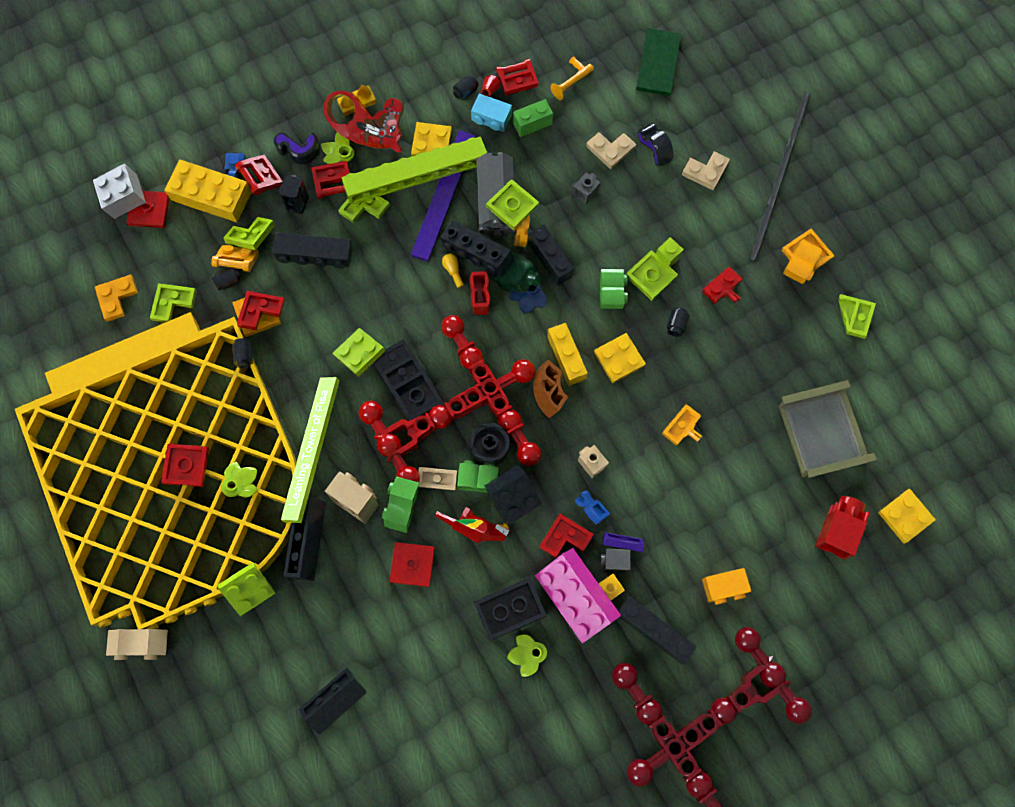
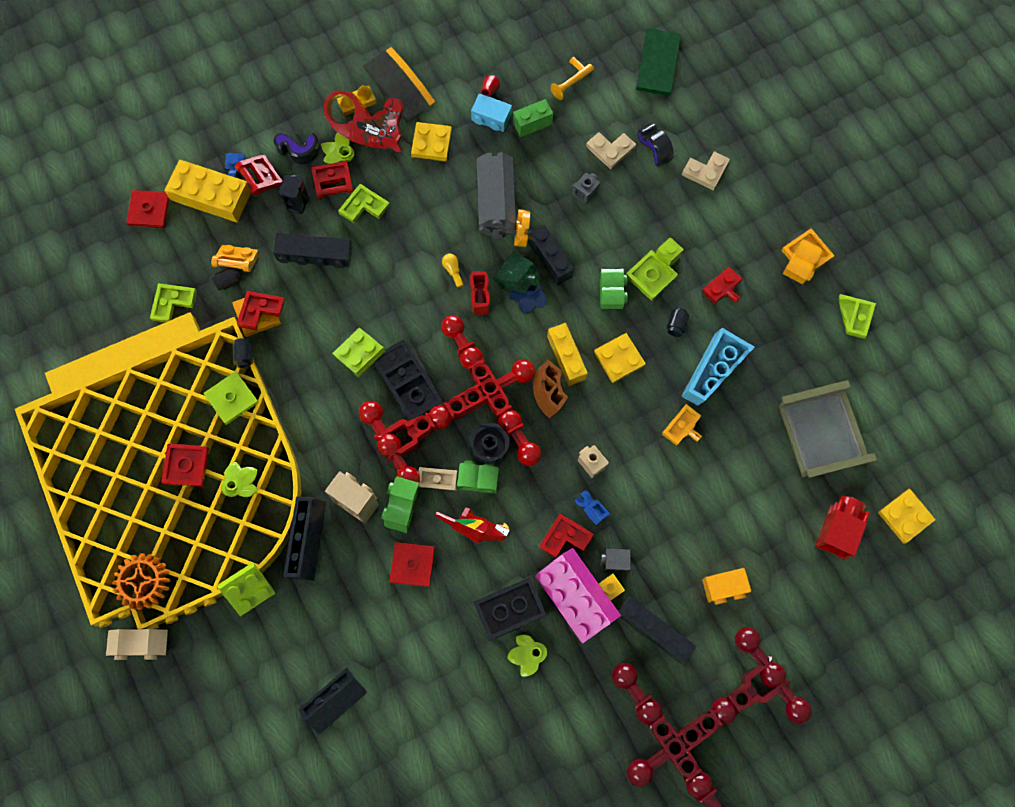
(111, 293): light orange plate -> none
(119, 191): light grey brick -> none
(139, 565): none -> orange gear
(231, 398): none -> lime plate
(251, 237): lime plate -> none
(310, 451): tile -> none
(398, 81): none -> clear smoke slope
(413, 170): lime brick -> none
(437, 210): dark purple tile -> none
(465, 87): black brick -> none
(477, 248): black brick -> none
(512, 204): lime plate -> none
(513, 494): black brick -> none
(517, 81): red plate -> none
(623, 542): dark purple tile -> none
(716, 364): none -> medium azure wedge
(779, 176): dark grey piece -> none

